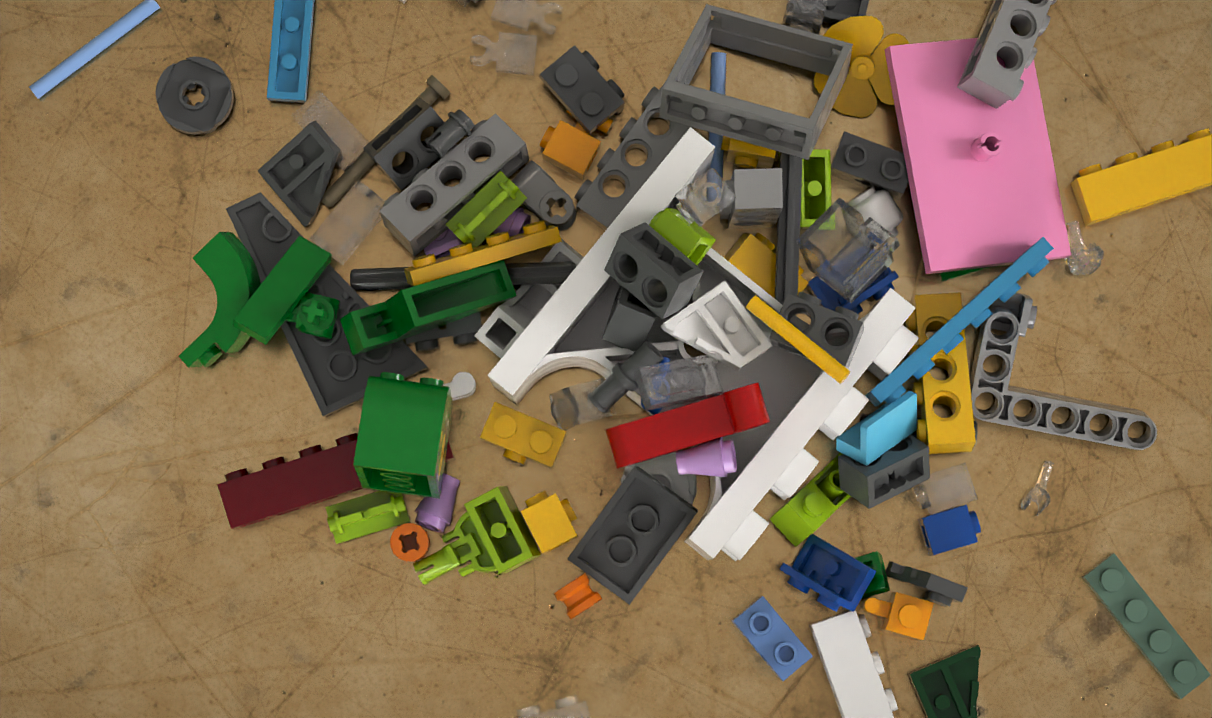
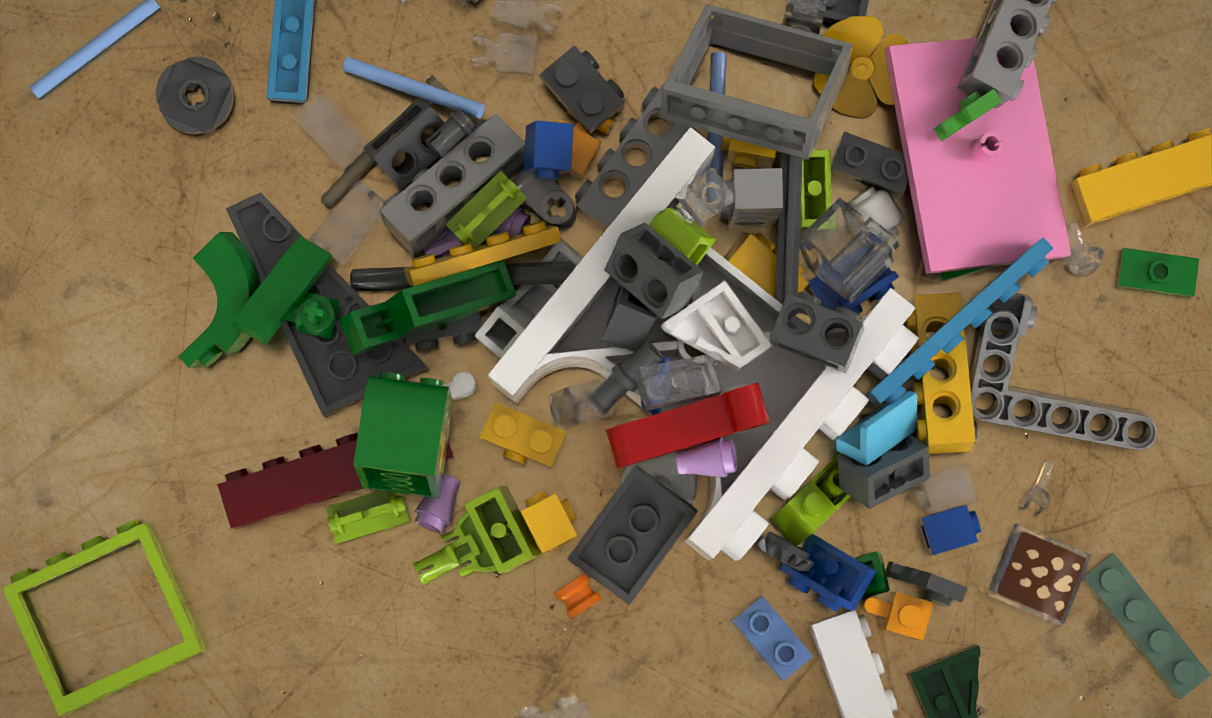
(62, 564): none -> lime window
(302, 171): dark grey wing -> none
(411, 541): orange wheel -> none
(413, 87): none -> light blue bar
(548, 149): none -> blue brick
(784, 551): none -> dark grey gear
(798, 339): yellow bar -> none
(972, 108): none -> bright green plate
(1038, 575): none -> slope
(1157, 272): none -> green plate

